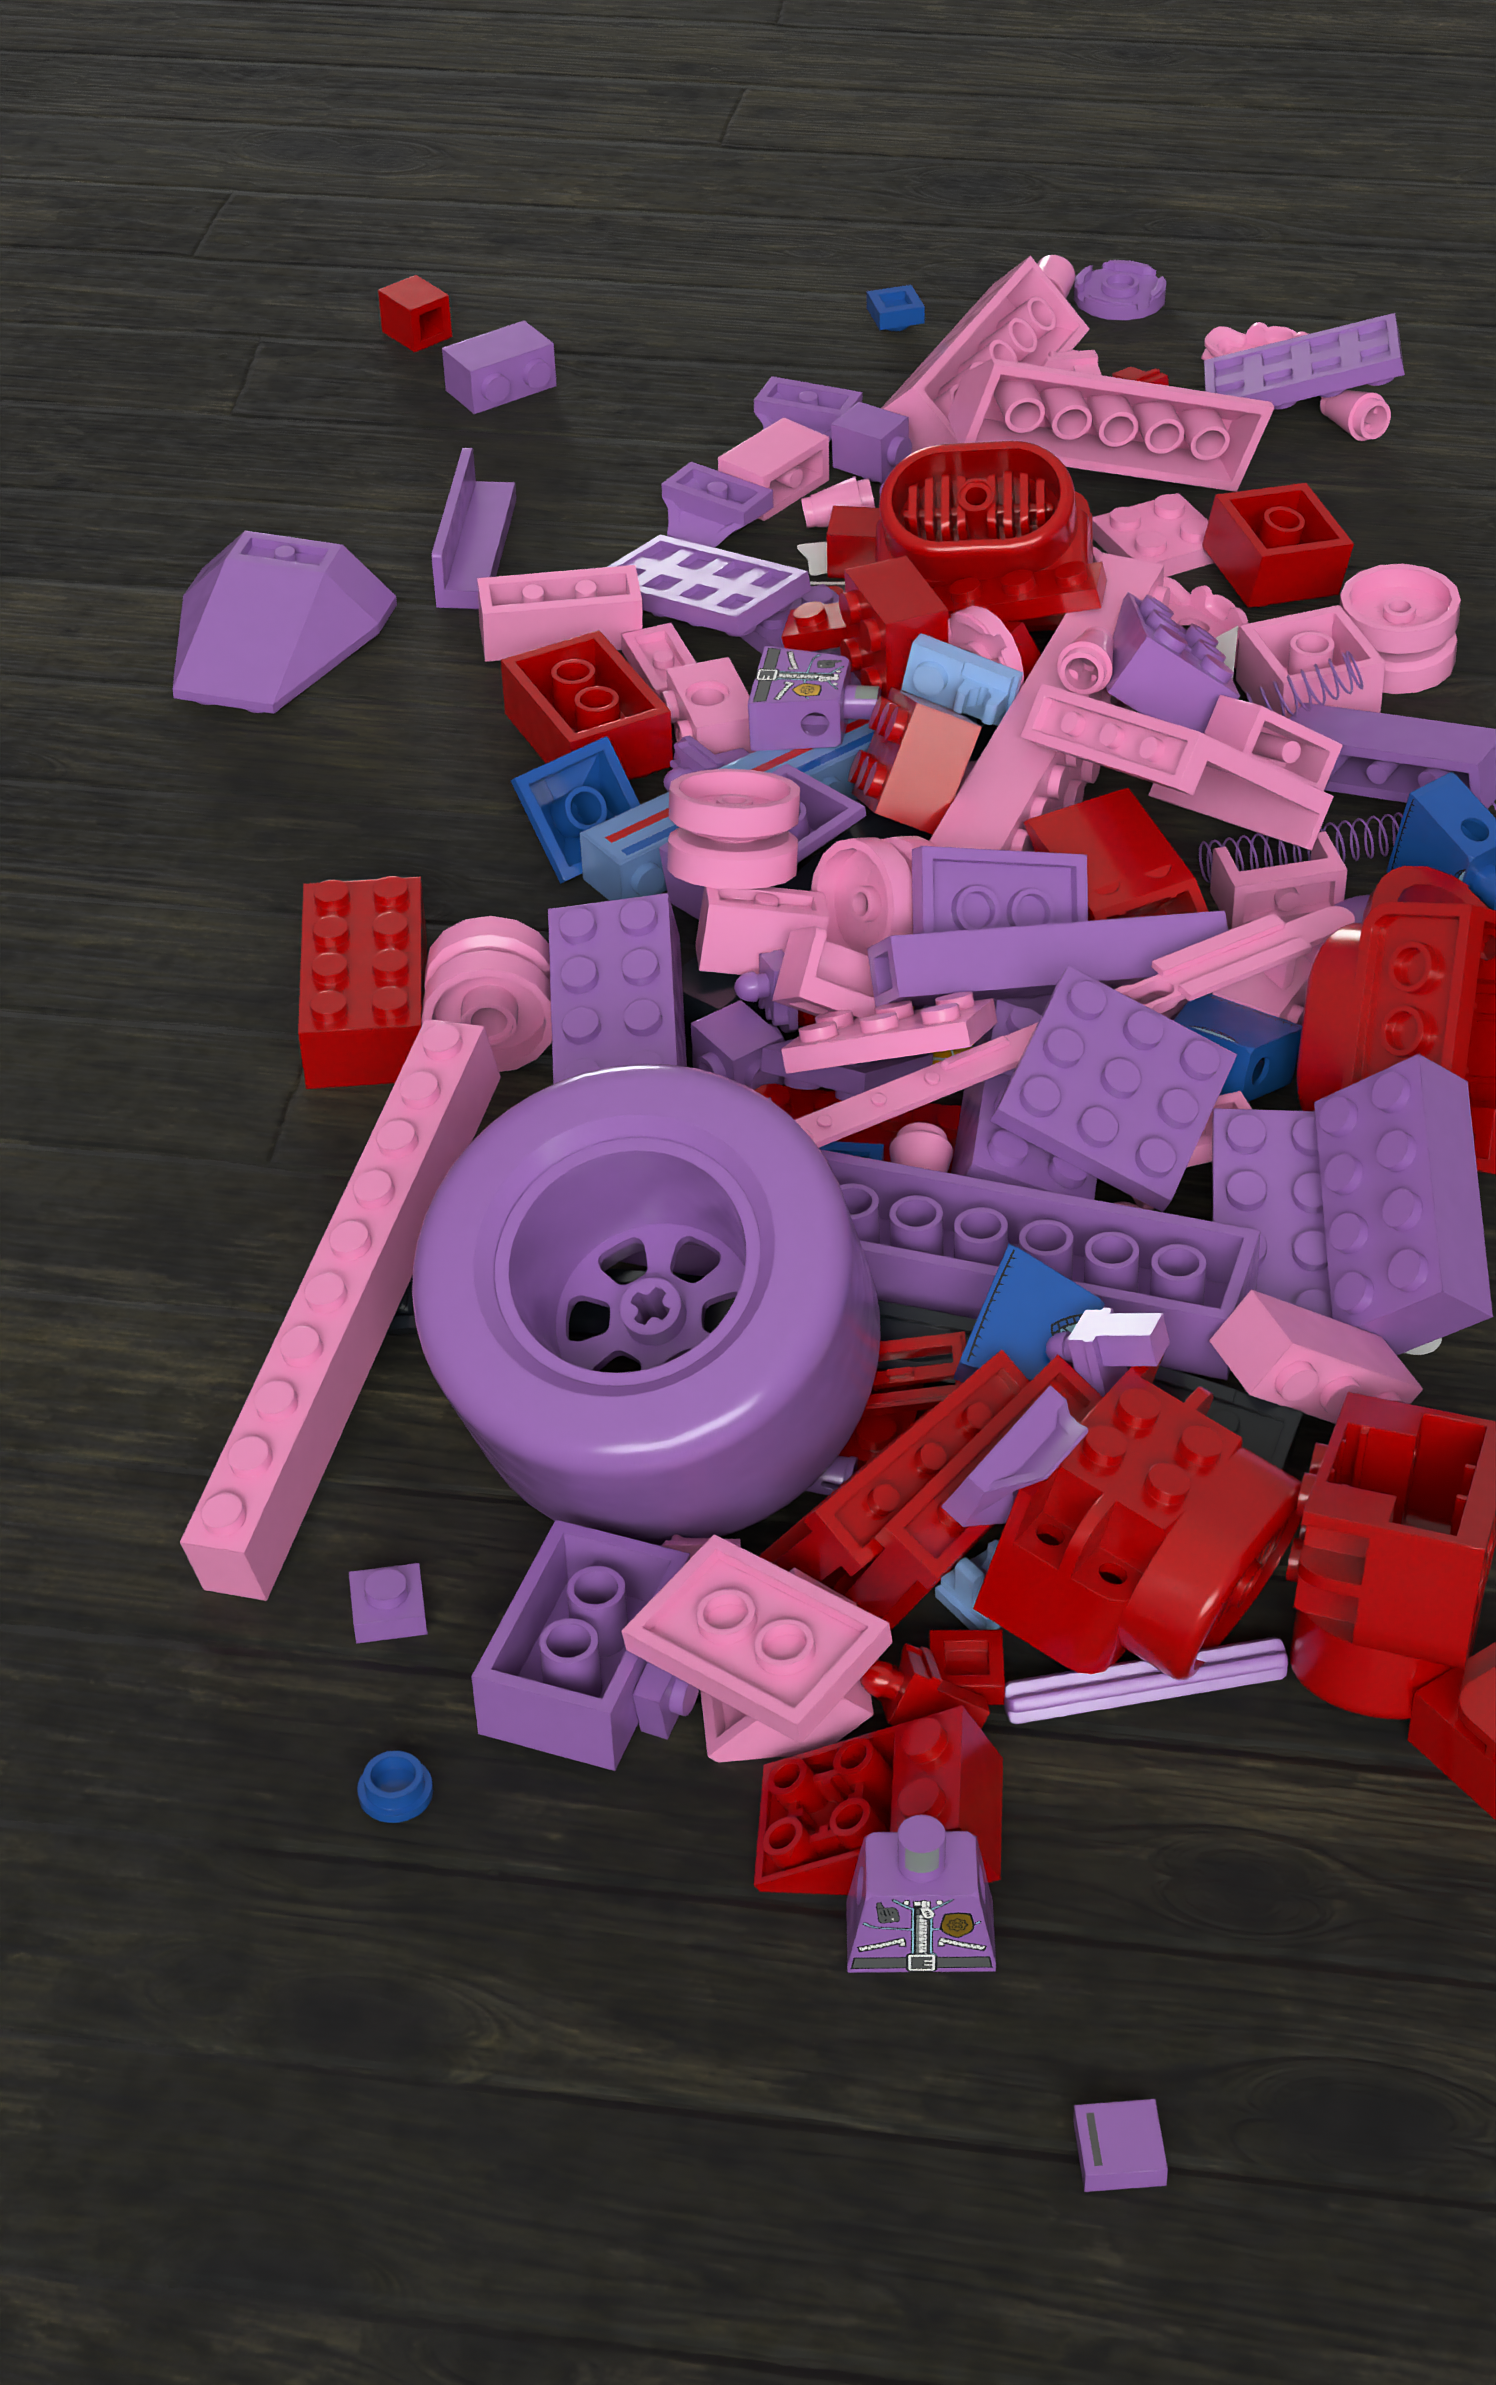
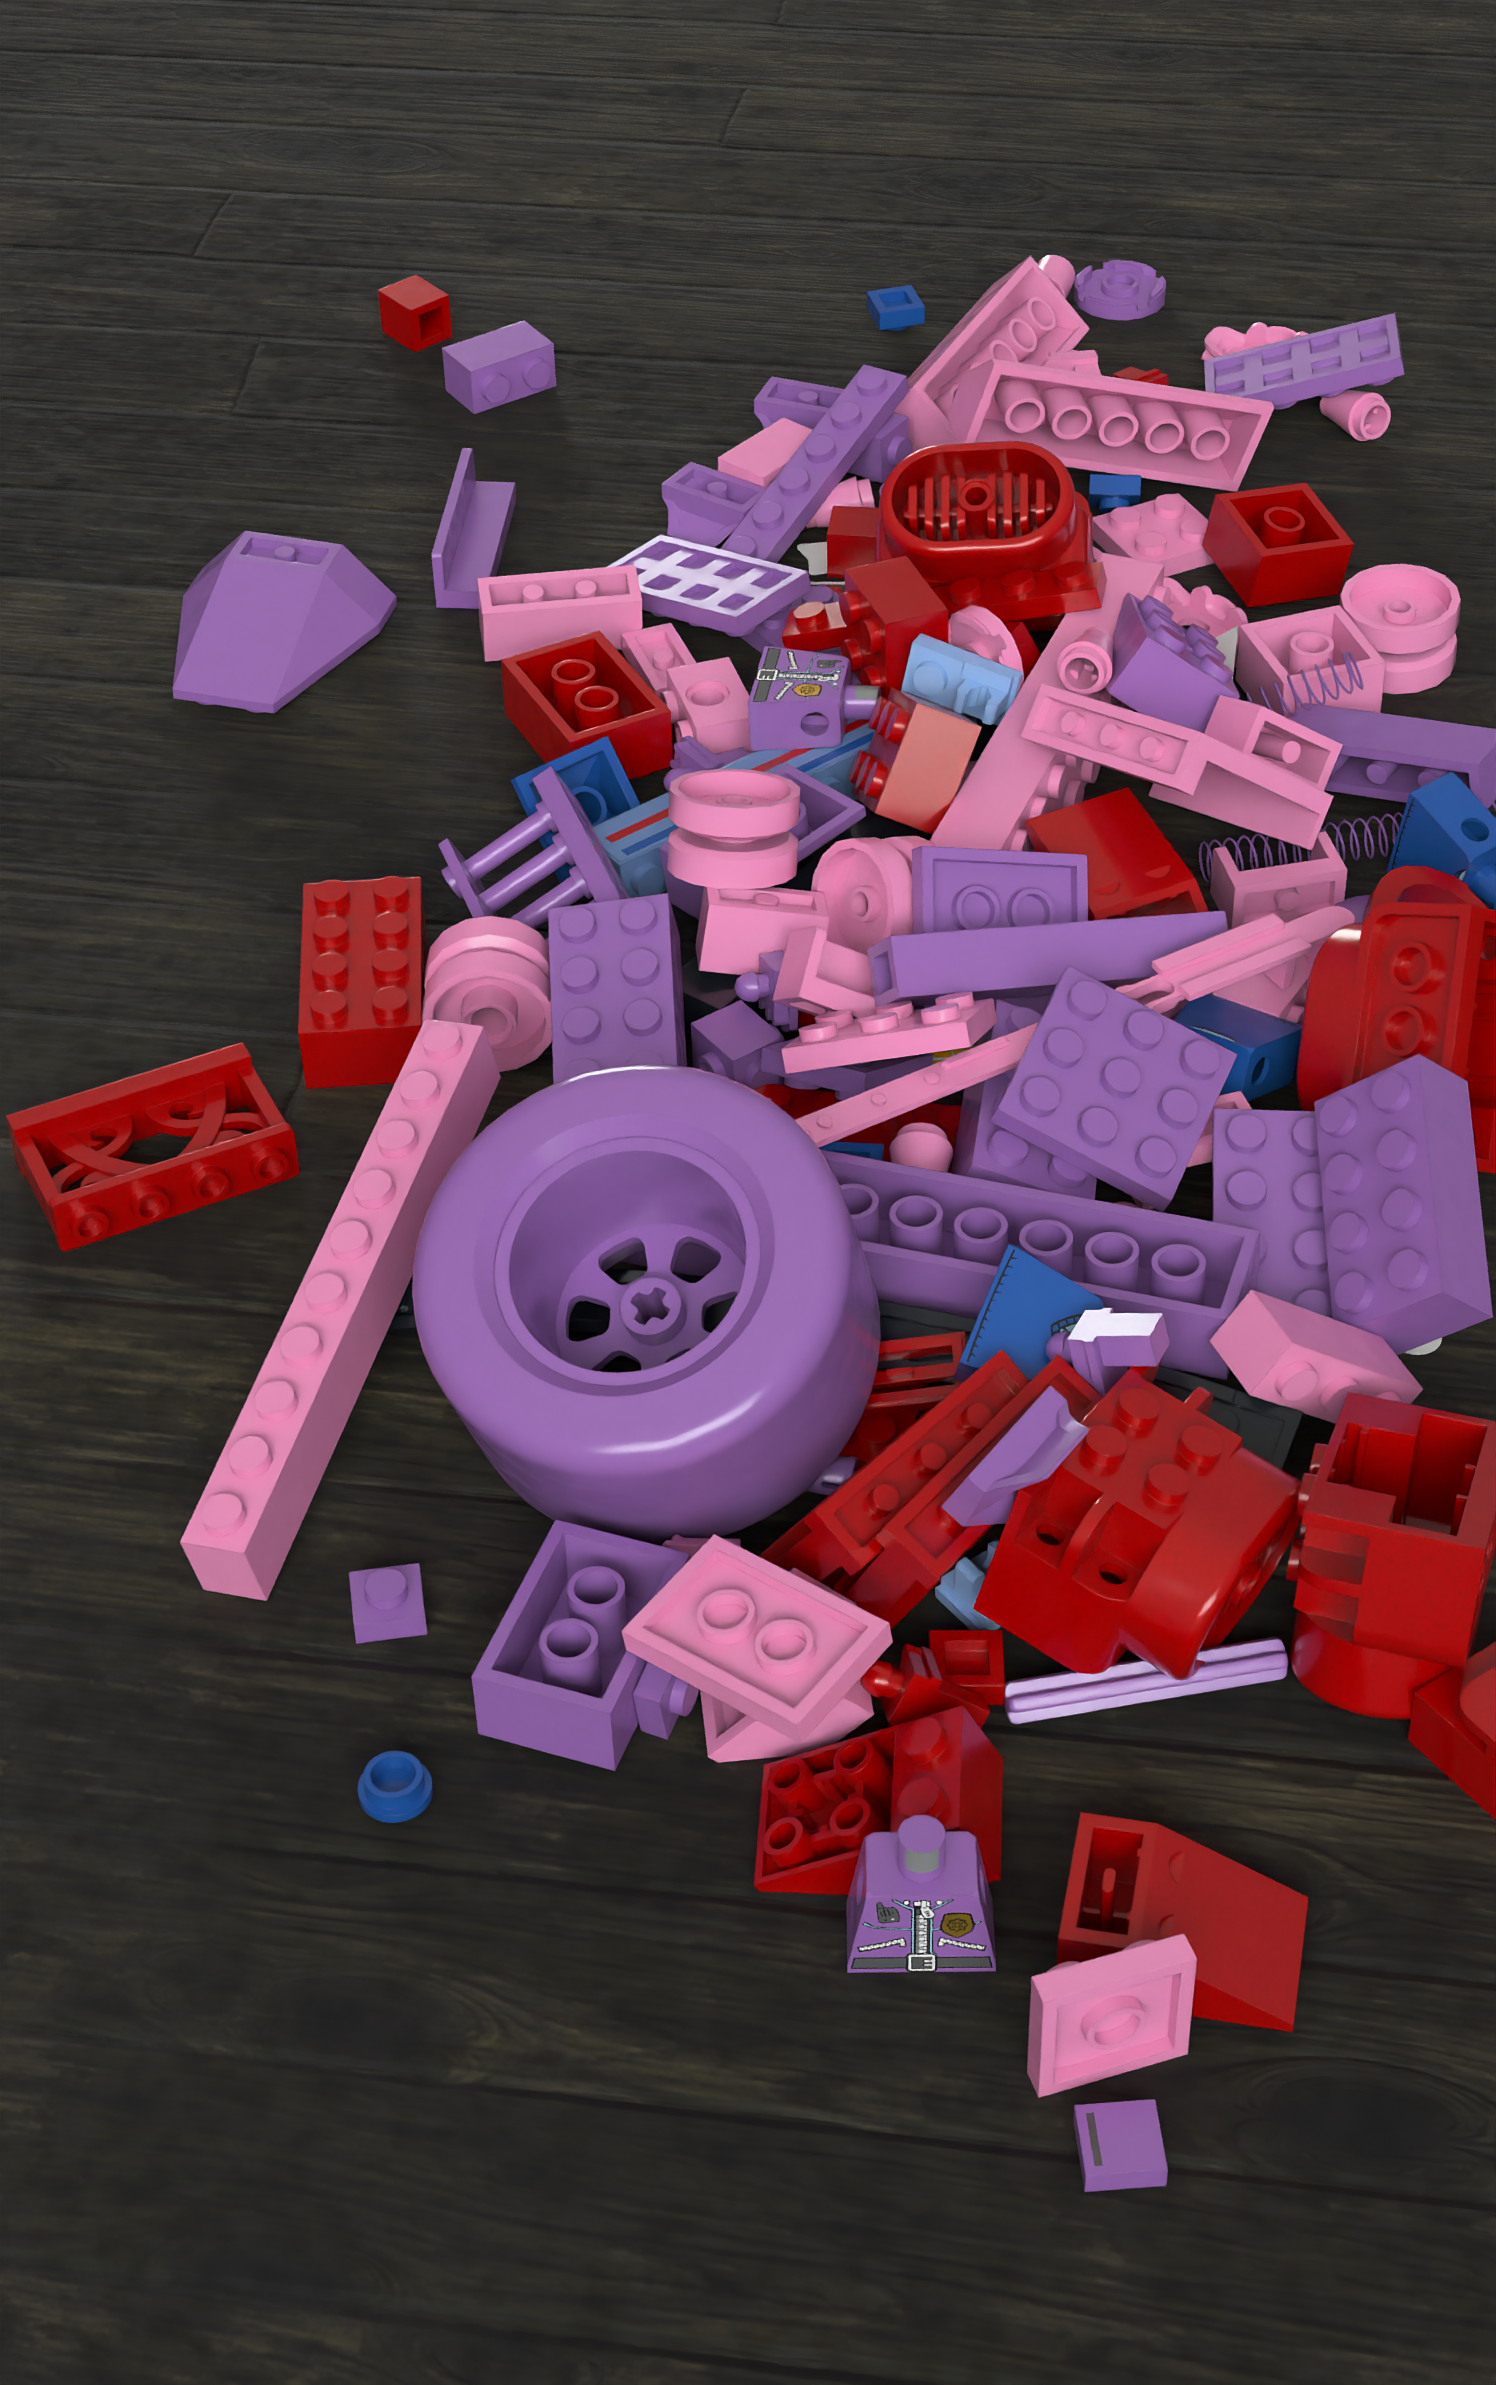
(178, 1100): none -> red fence
(574, 844): none -> medium lavender fence
(818, 465): none -> medium lavender plate
(1110, 2014): none -> bright pink plate
(1114, 491): none -> blue plate
(1153, 1884): none -> red slope

